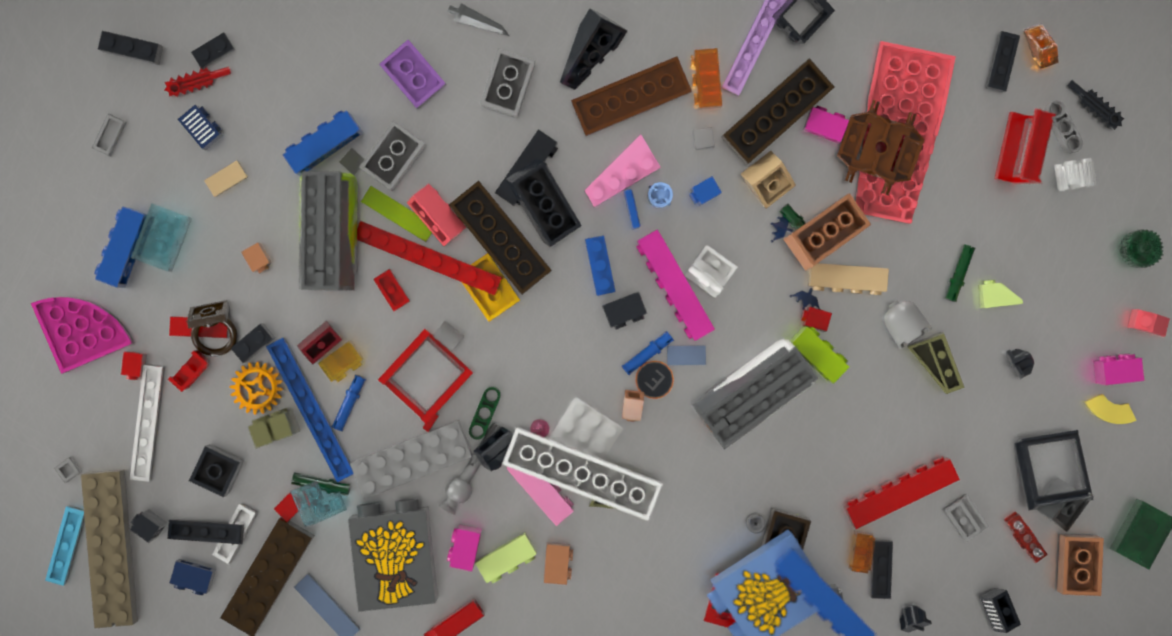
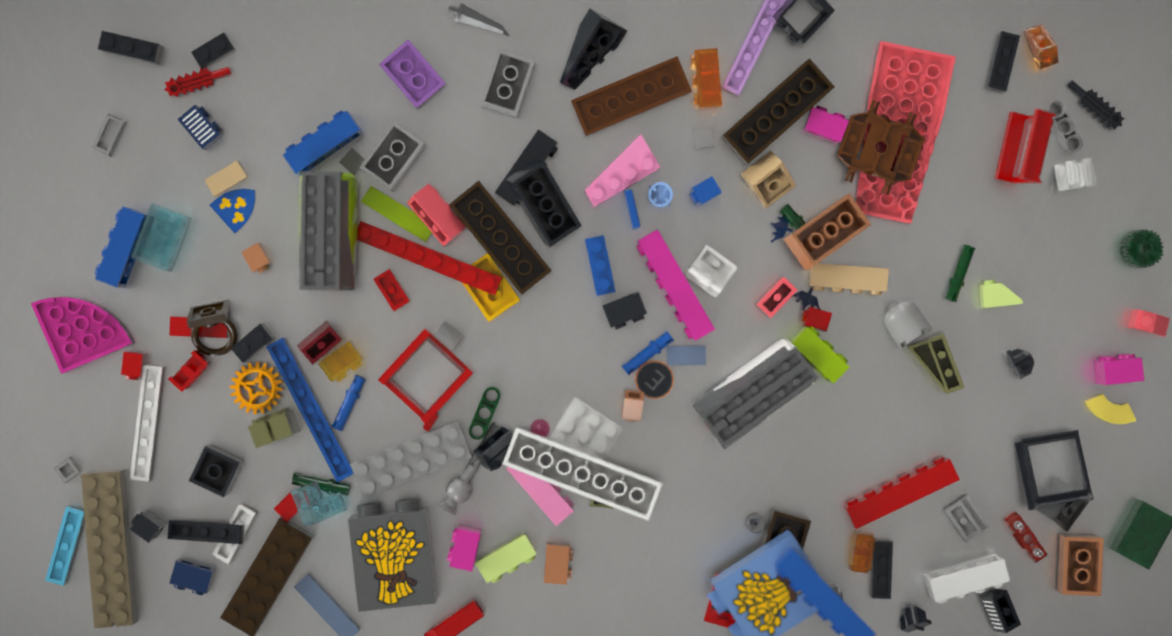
(235, 207): none -> blue sticker
(776, 297): none -> coral brick
(966, 578): none -> white brick

